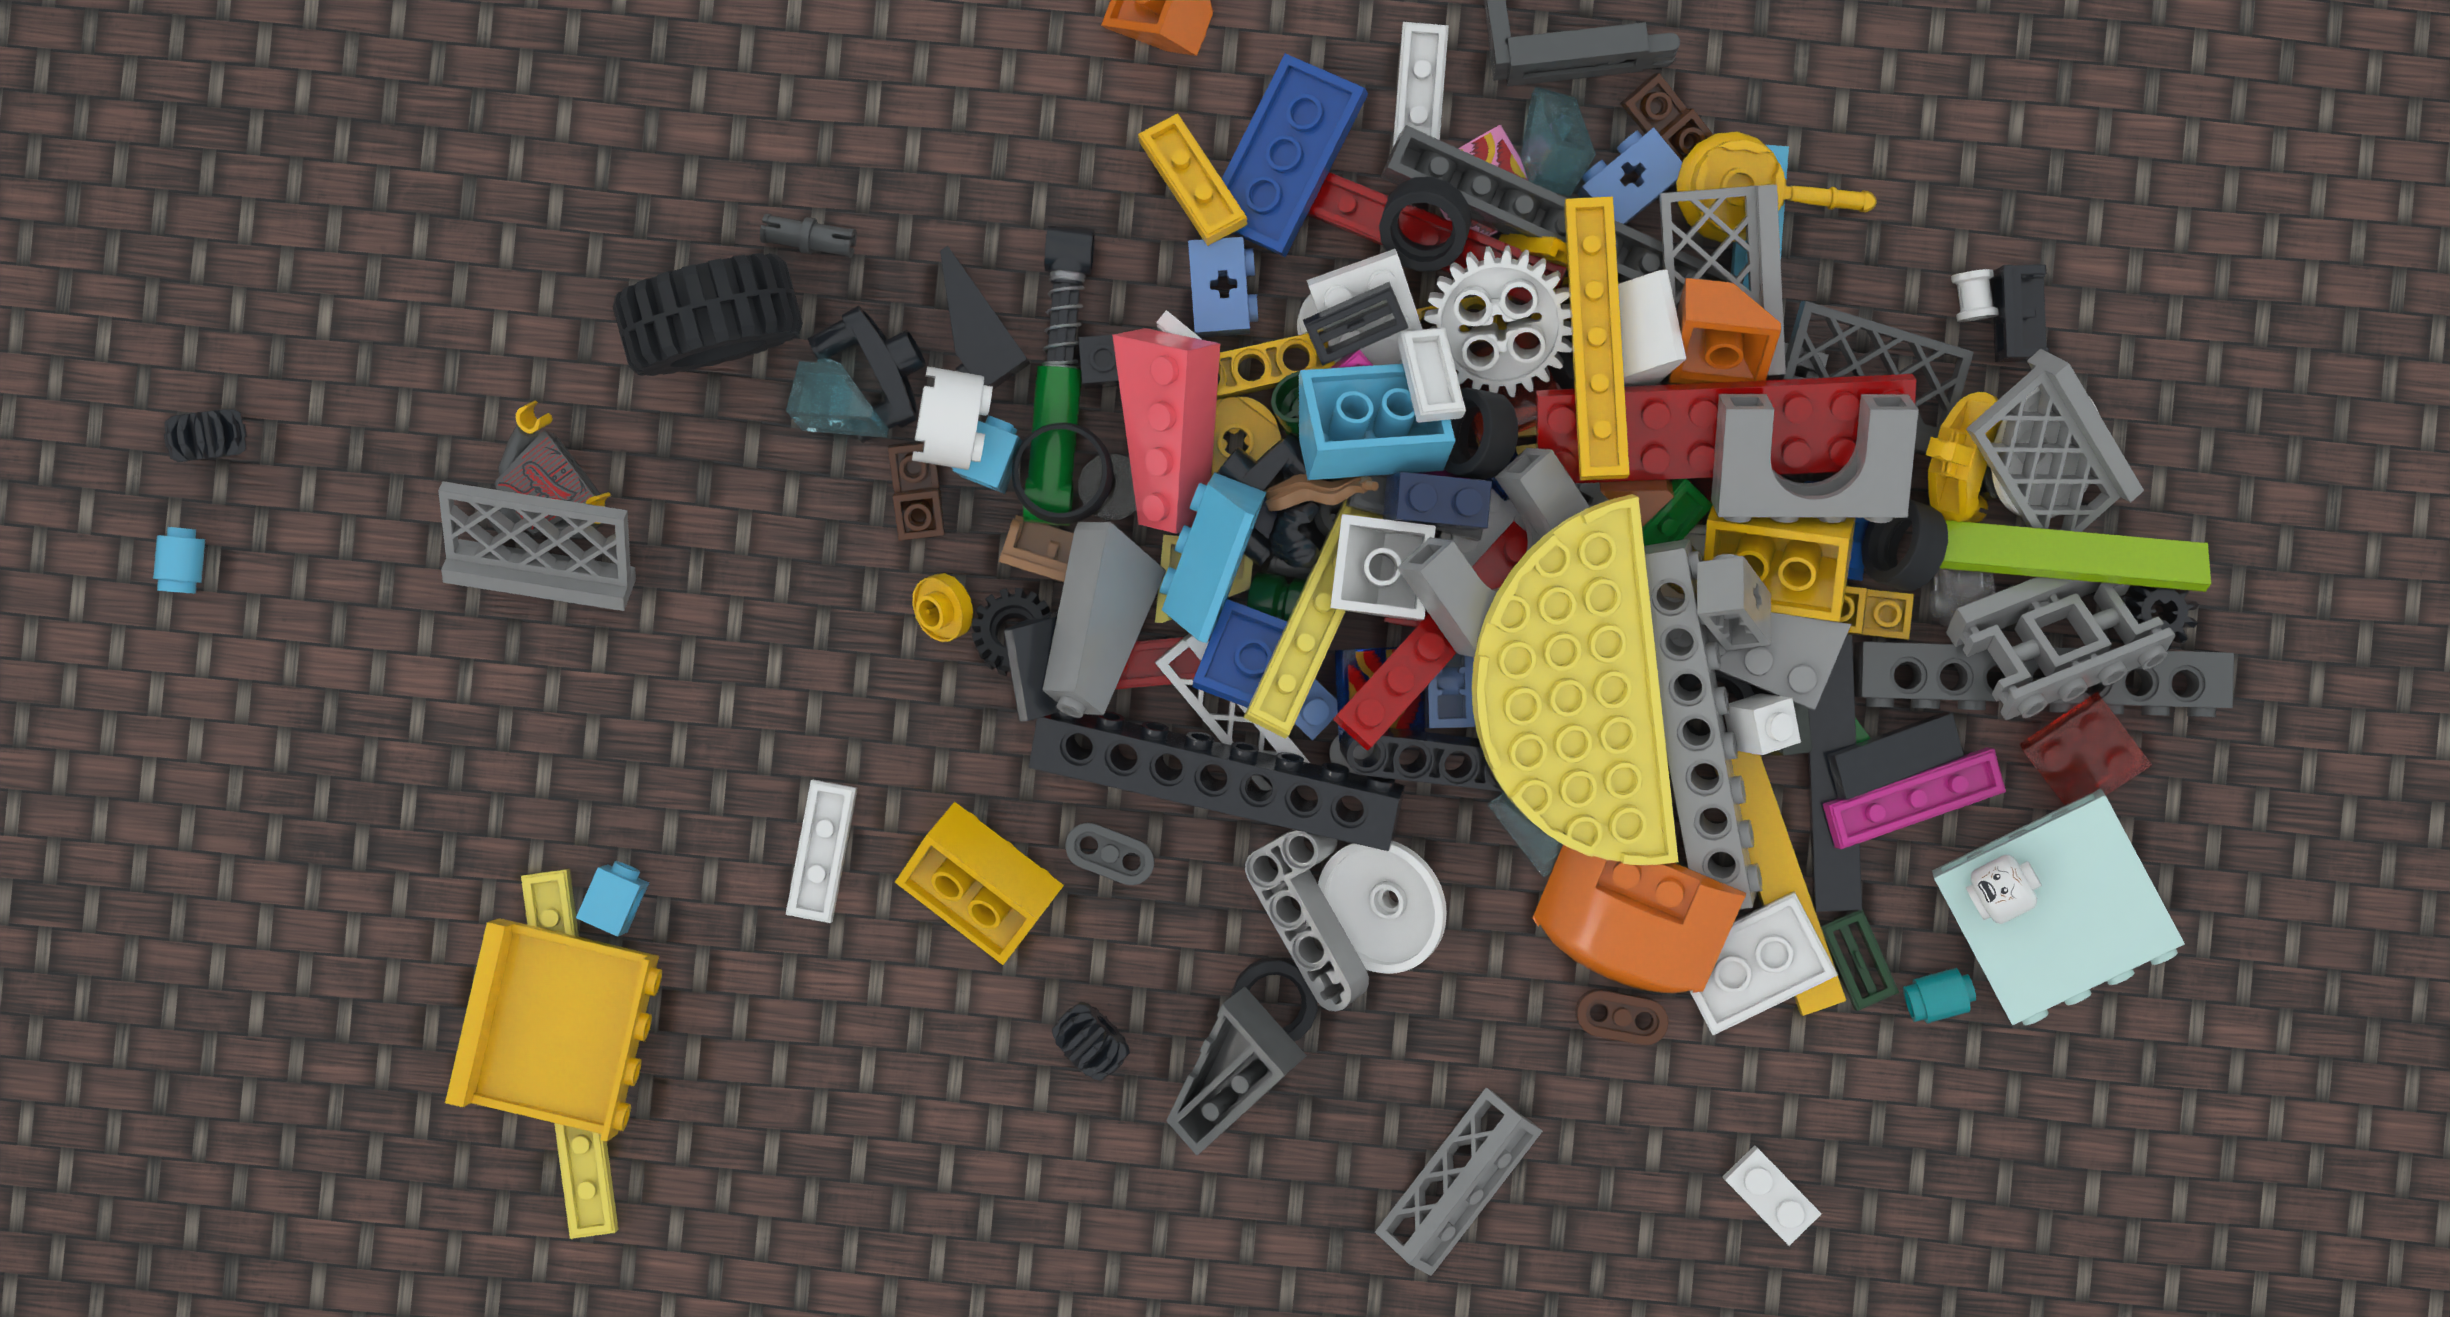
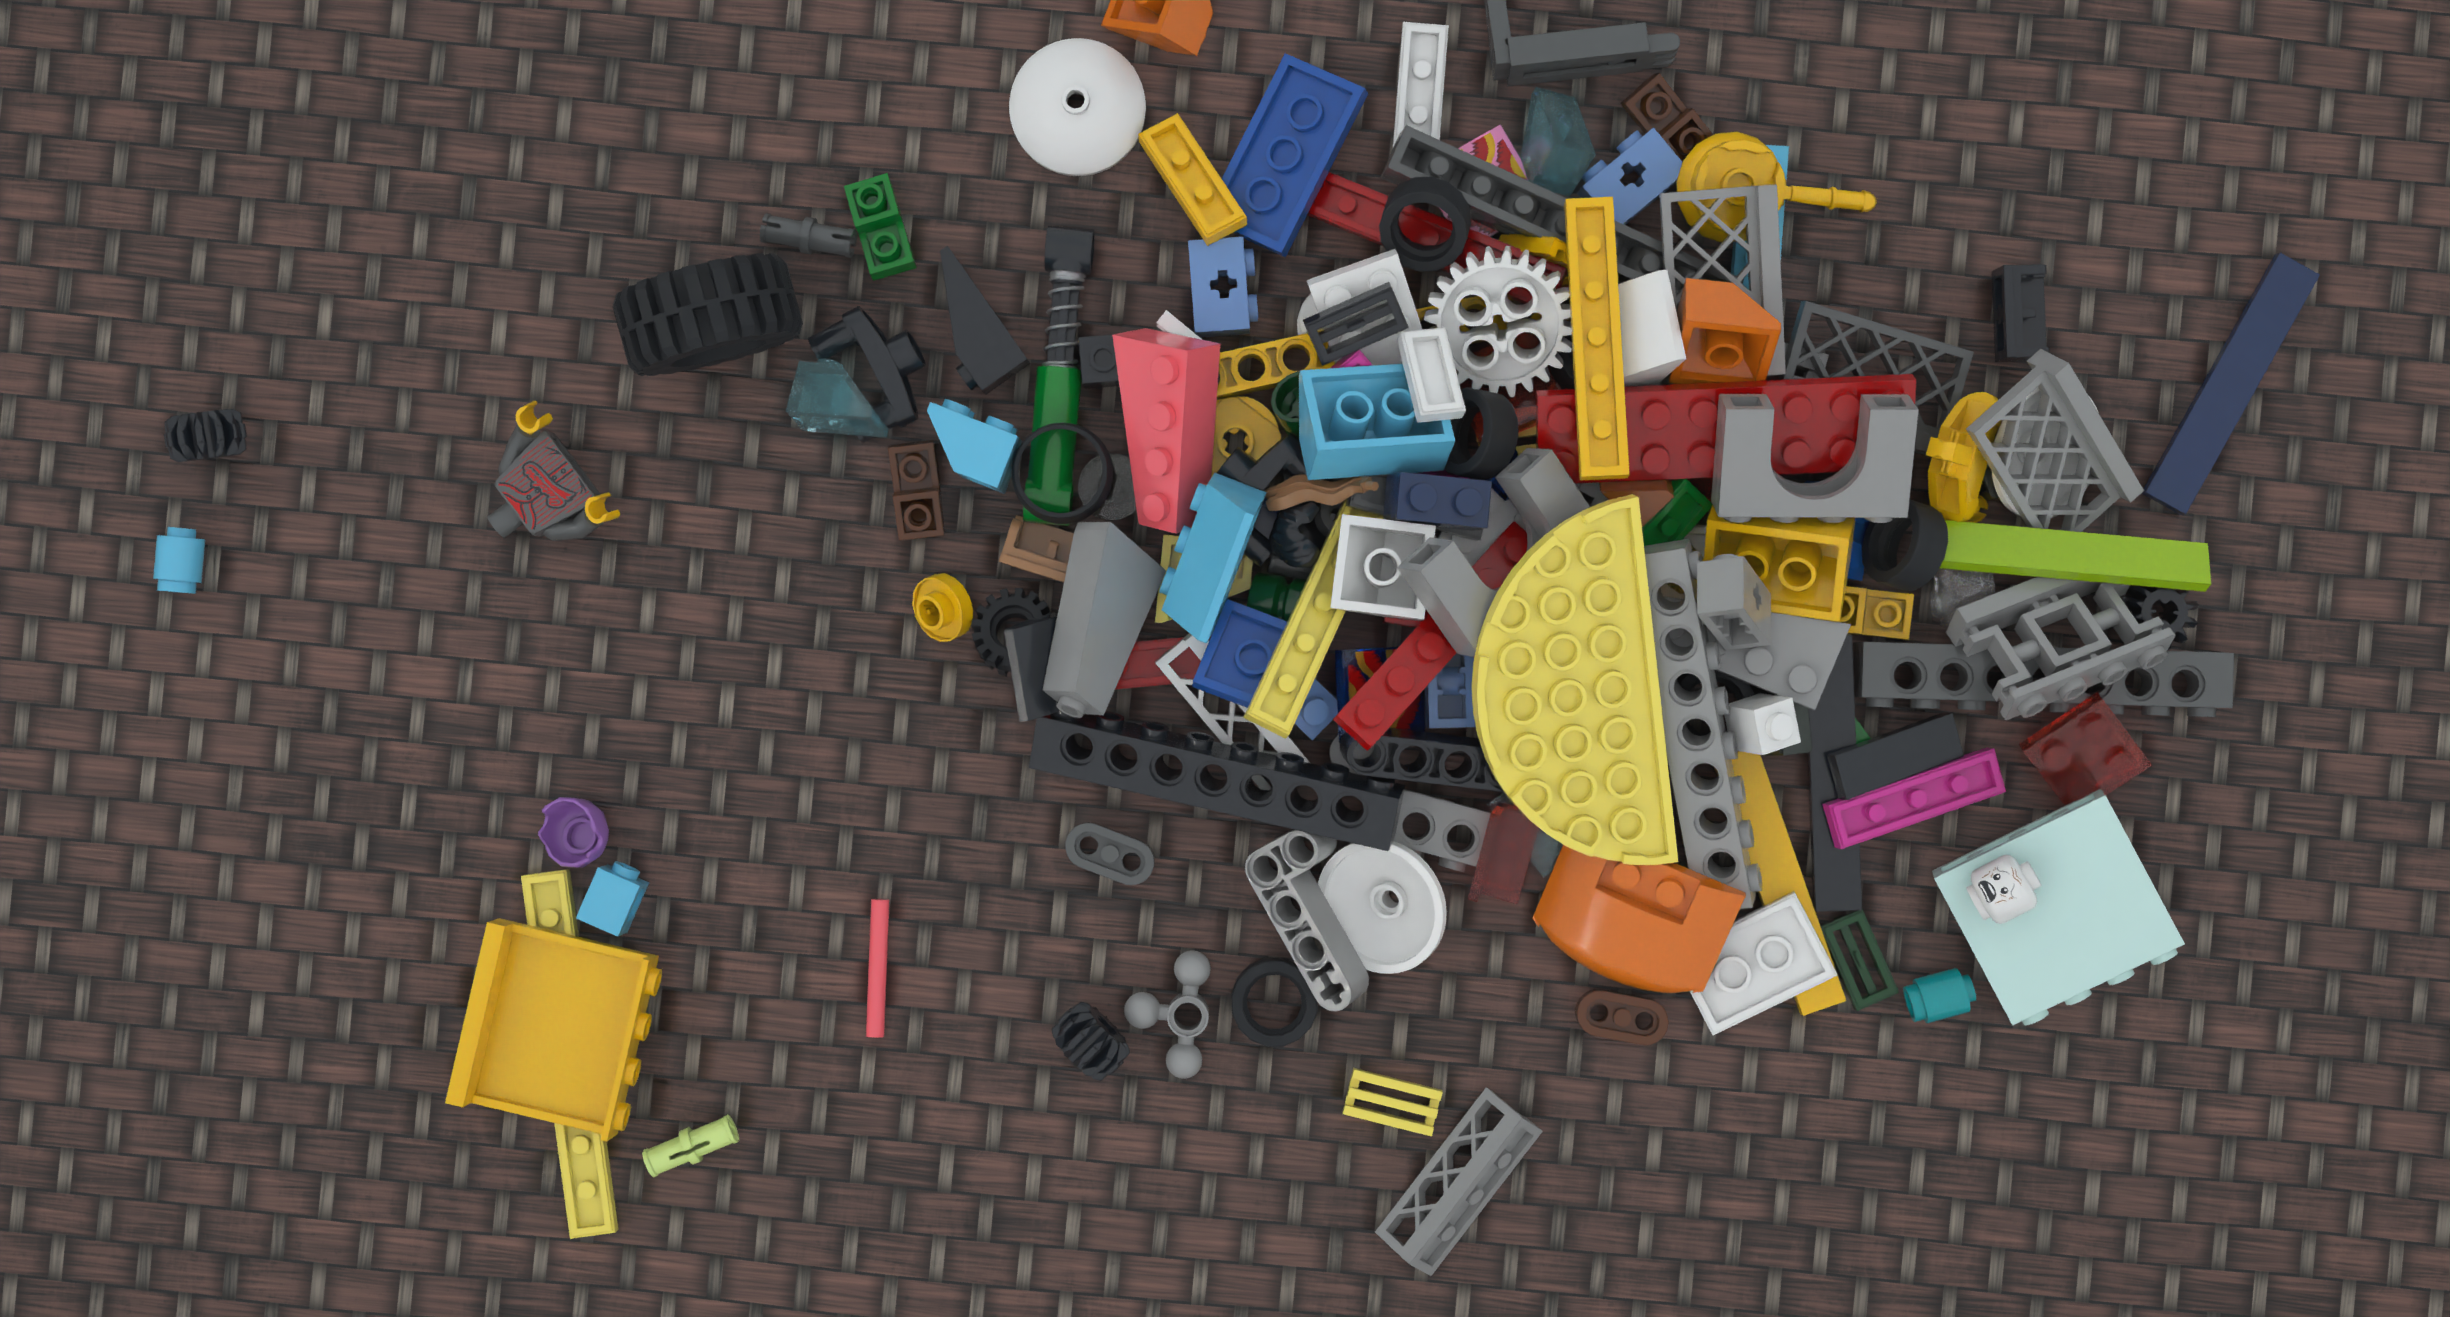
(534, 569): light grey fence -> none
(574, 831): none -> medium lavender hair
(690, 1145): none -> yellowish green pin
(821, 851): white tile -> none
(877, 968): none -> coral bar
(880, 226): none -> green slope
(951, 417): white brick -> none
(978, 883): yellow slope -> none
(1085, 137): none -> white dish
(1144, 1010): none -> light grey piece
(1234, 1071): dark grey wedge -> none
(1388, 1119): none -> light yellow tile
(1441, 817): none -> light grey brick
(1504, 855): none -> clear red panel
(1771, 1195): white plate -> none
(1975, 295): white bush -> none
(2230, 383): none -> dark blue tile

